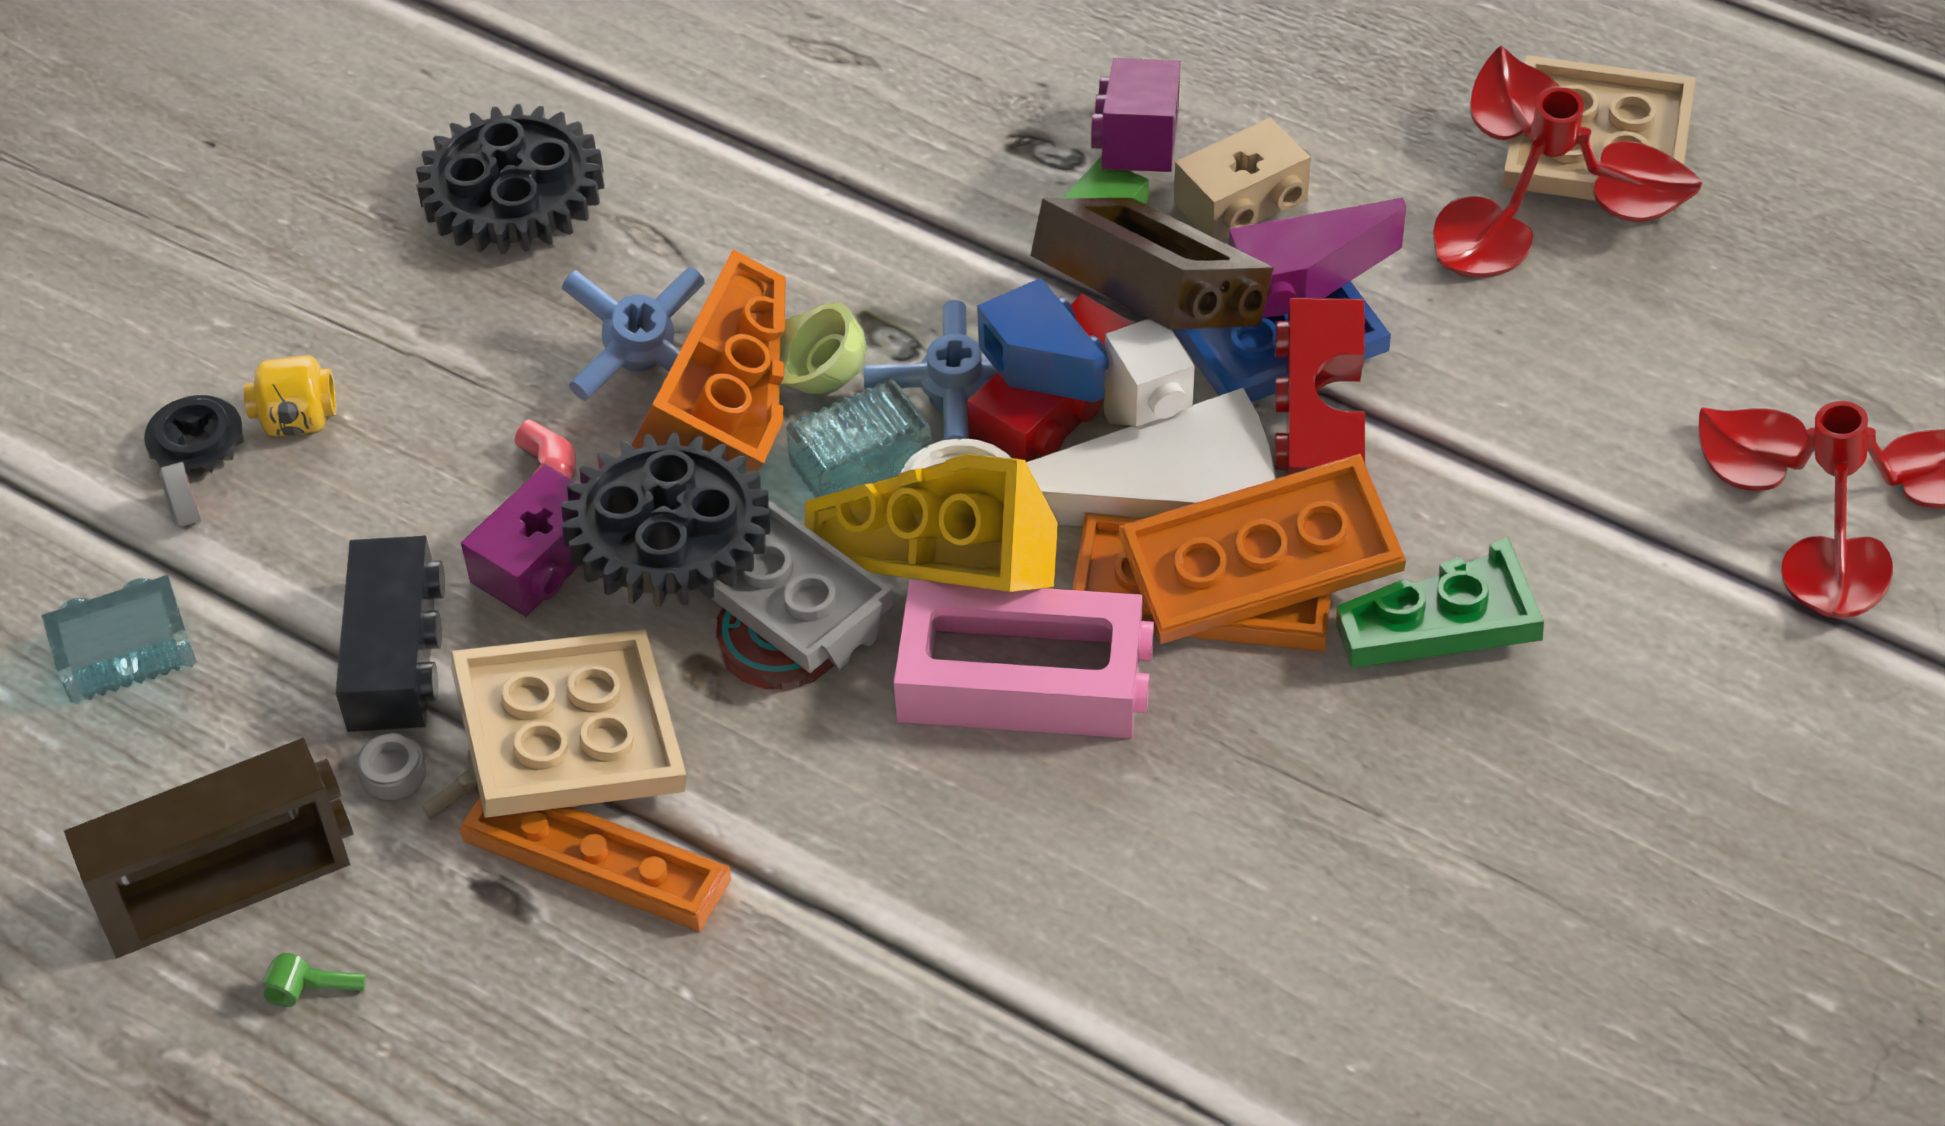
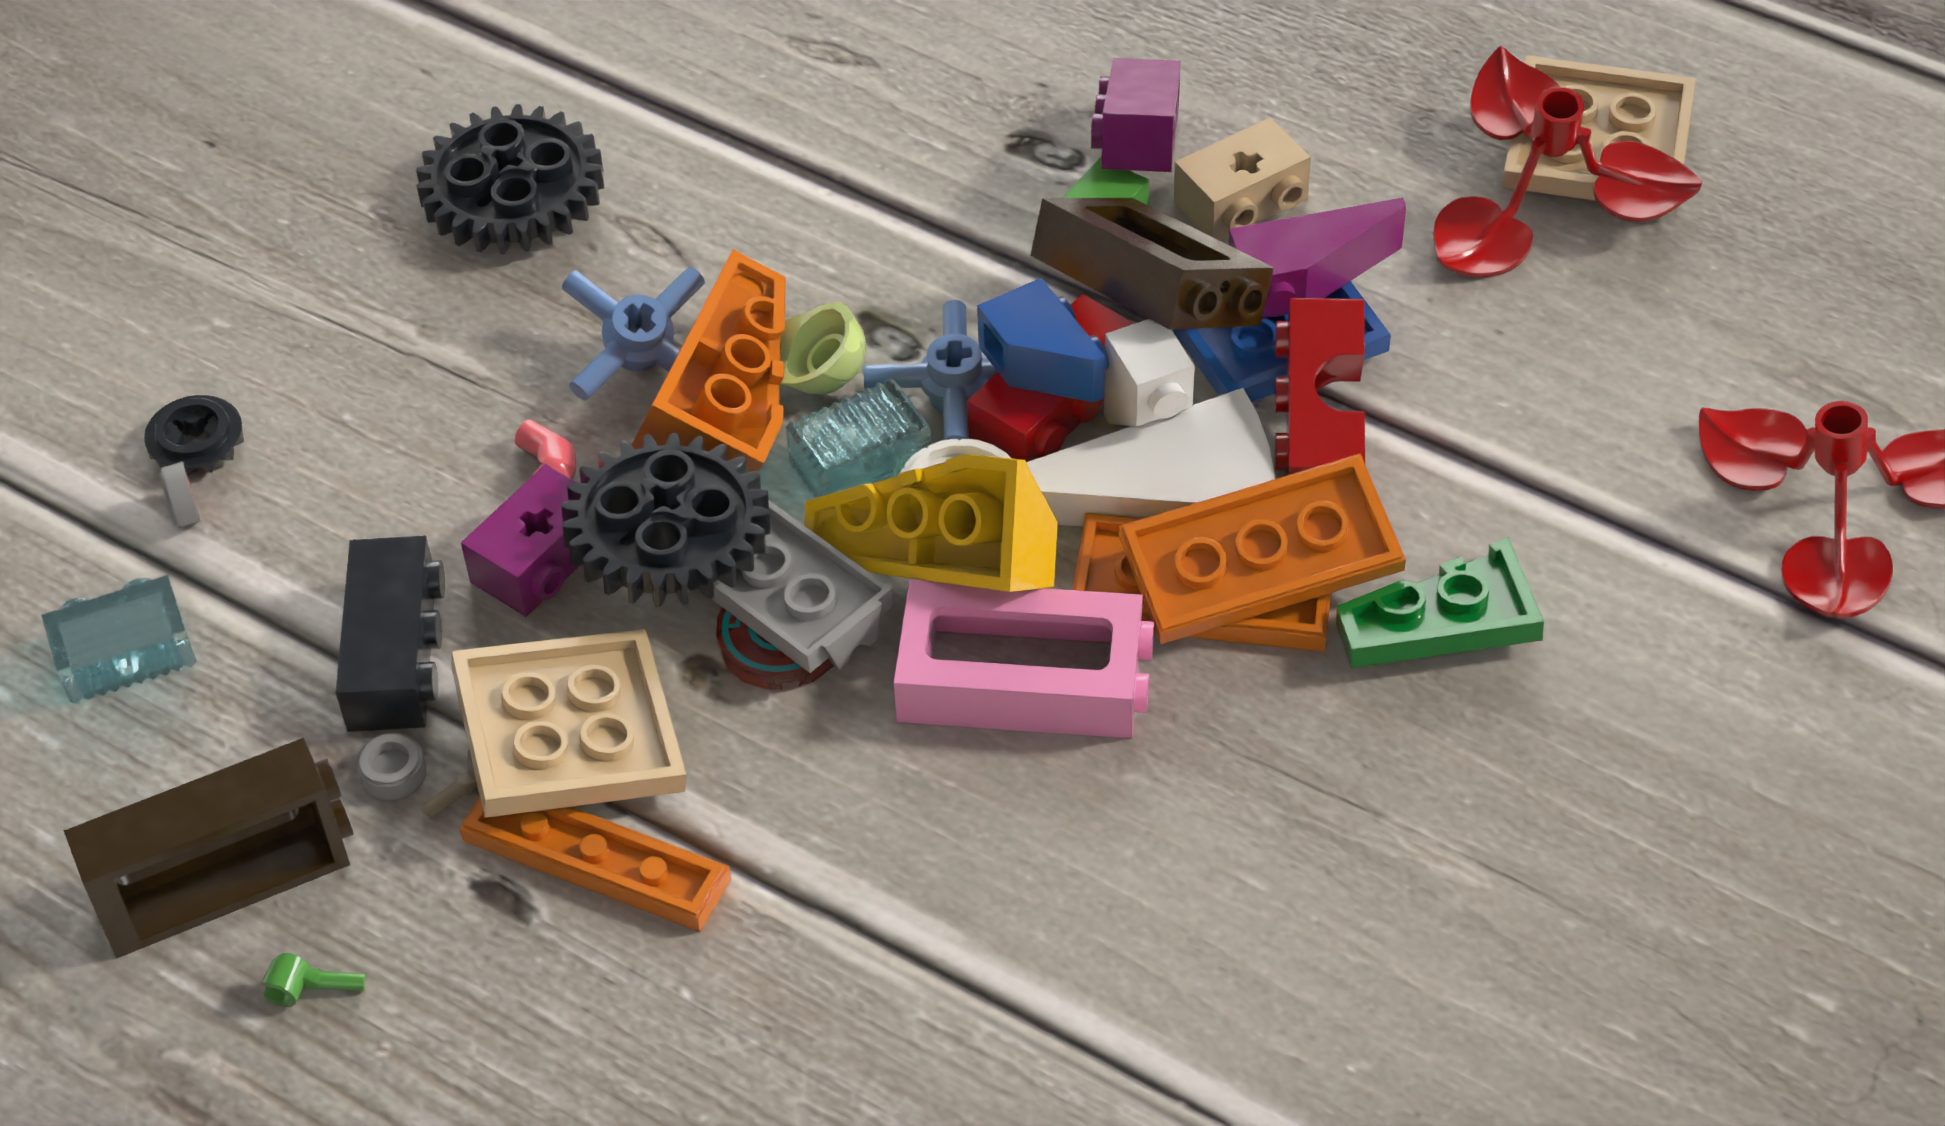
(291, 396): yellow head -> none

